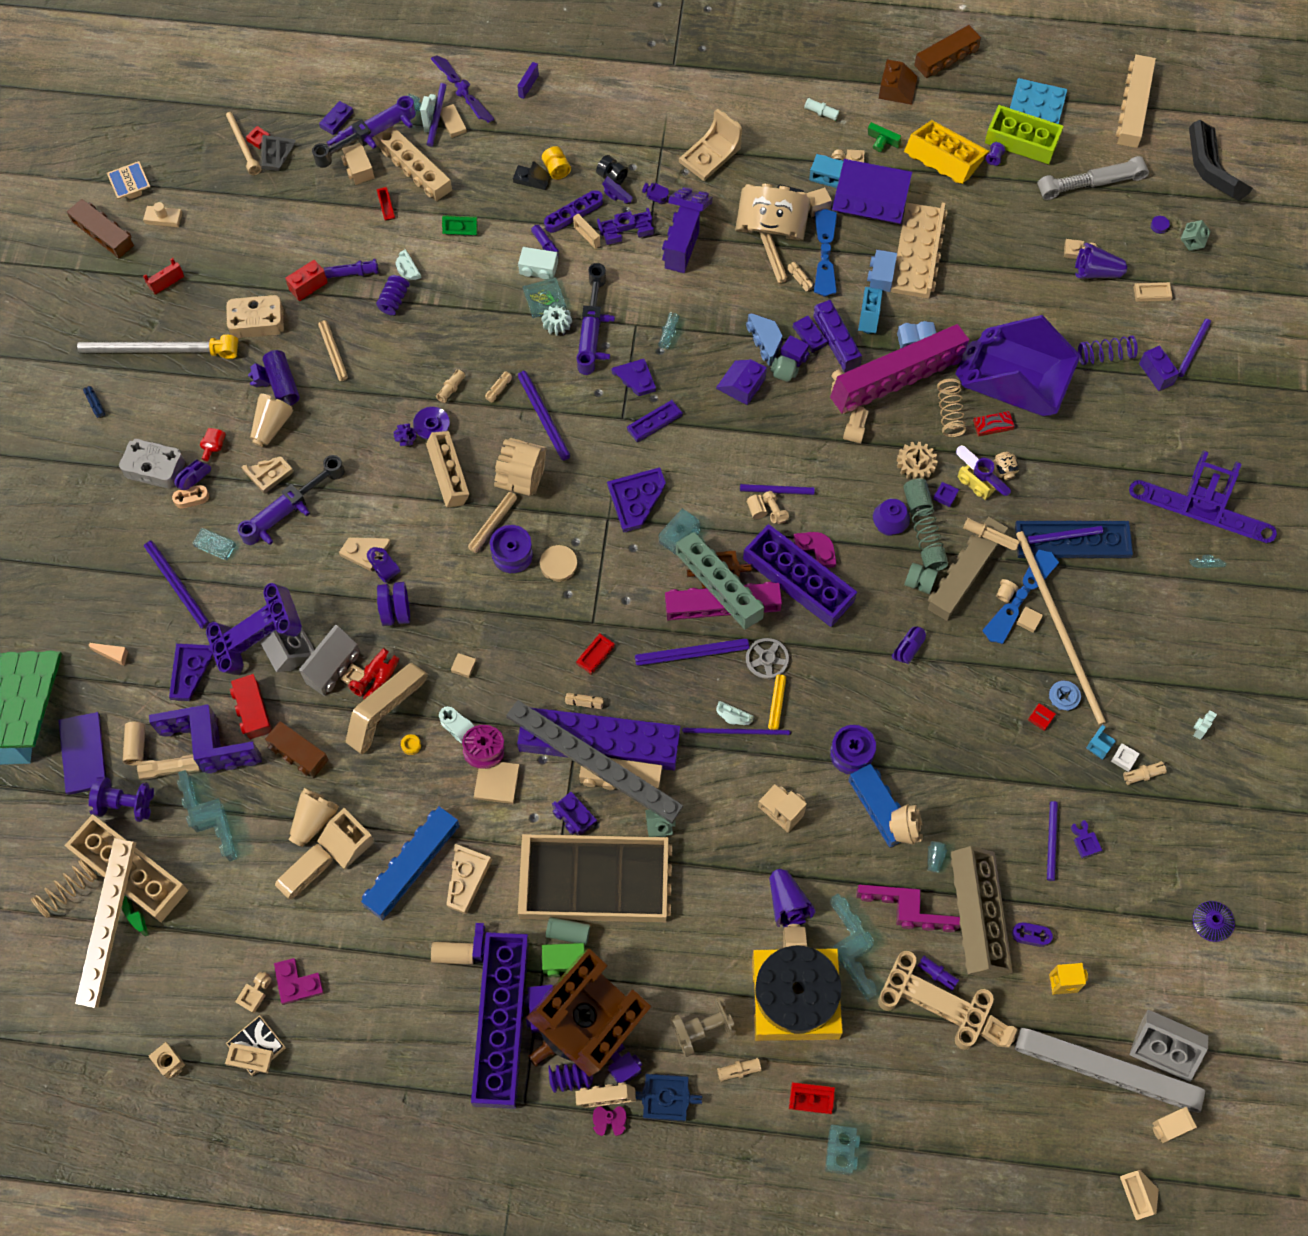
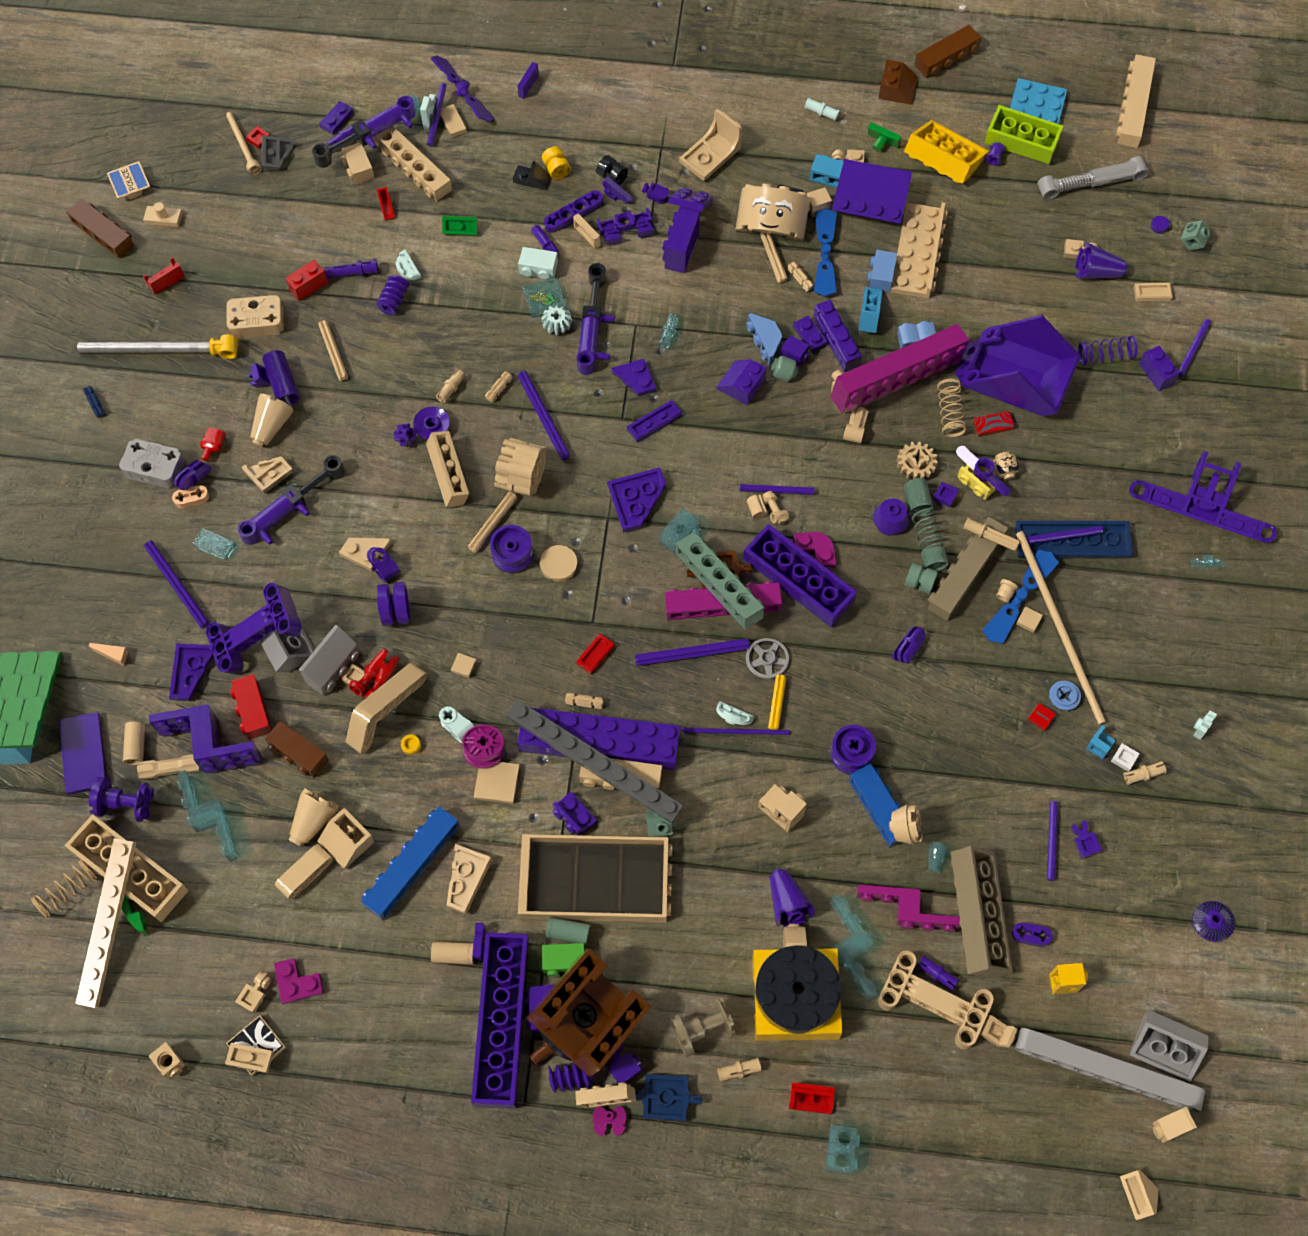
(1207, 161): black piece -> none

